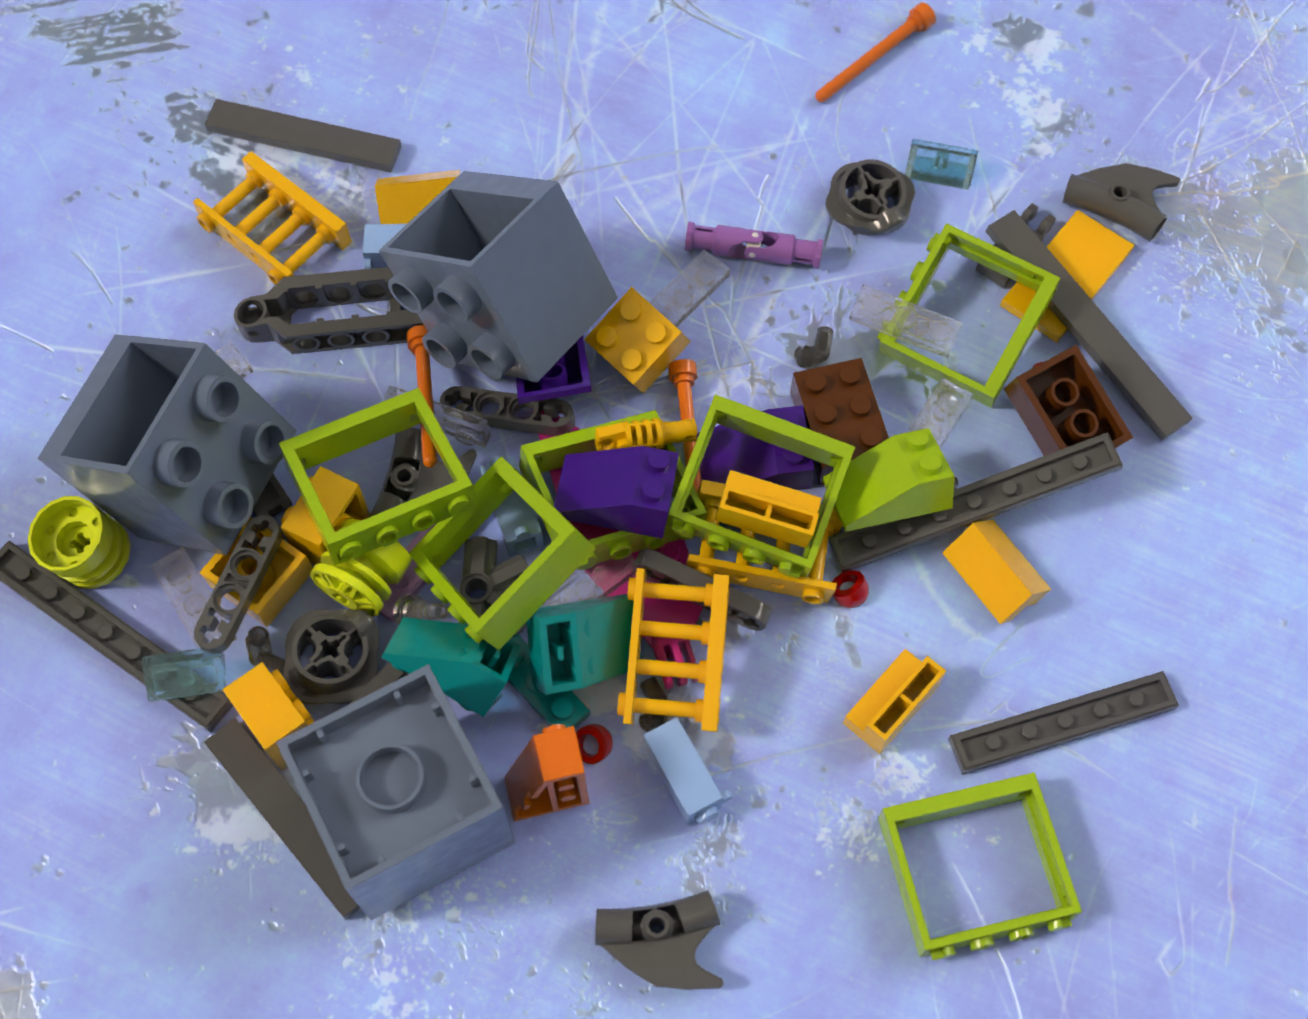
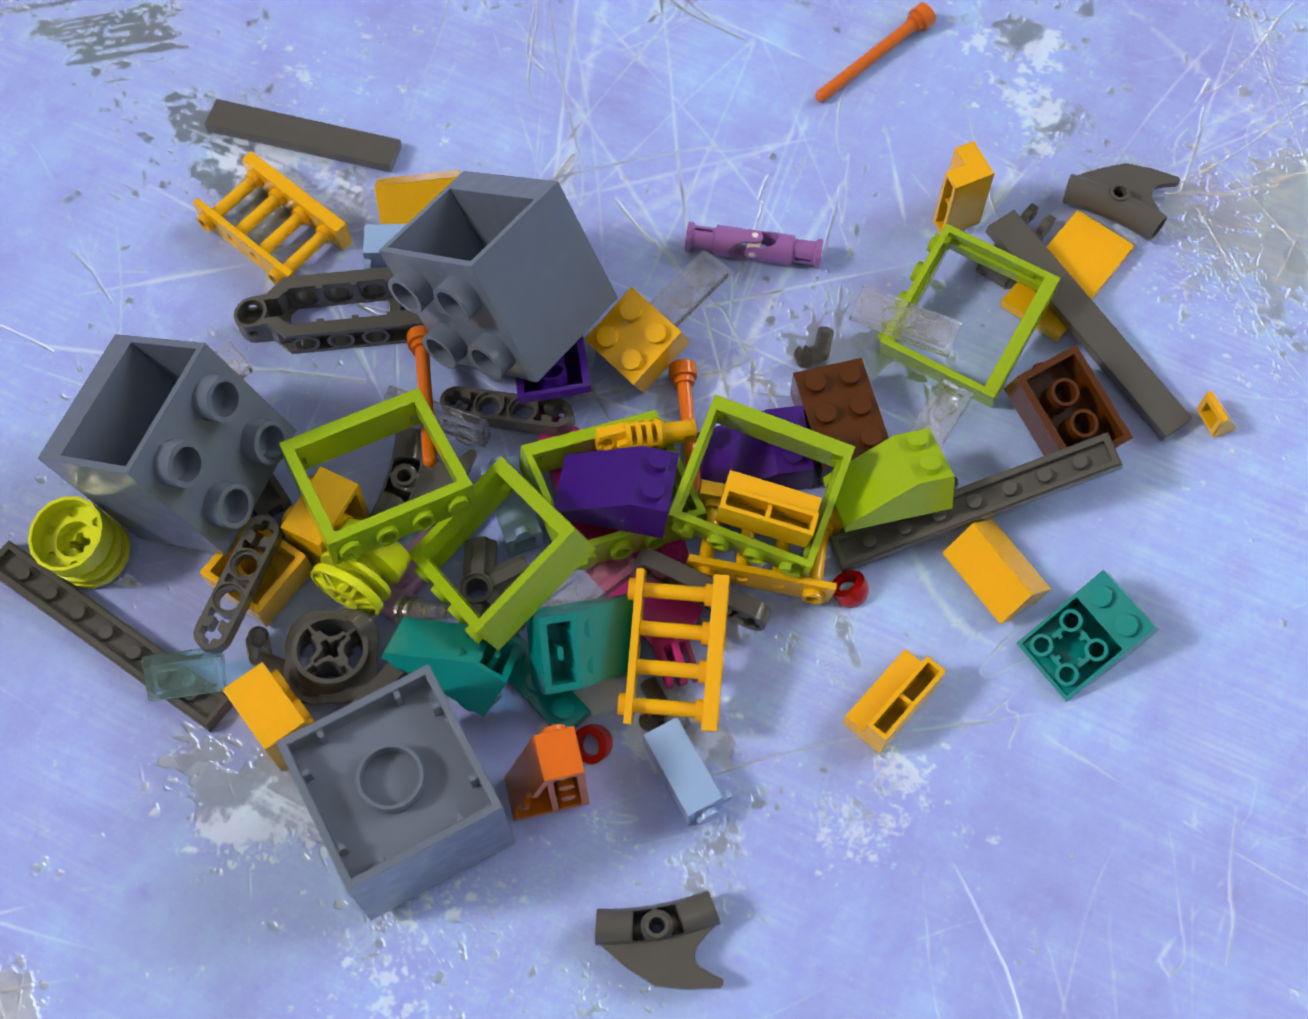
(185, 590): clear plate -> none
(280, 808): dark grey tile -> none
(872, 185): dark grey piece -> none
(941, 164): clear light blue slope -> none
(964, 189): none -> yellow piece
(967, 800): lime window -> none
(1062, 722): dark grey tile -> none
(1087, 635): none -> teal slope
(1215, 415): none -> yellow slope

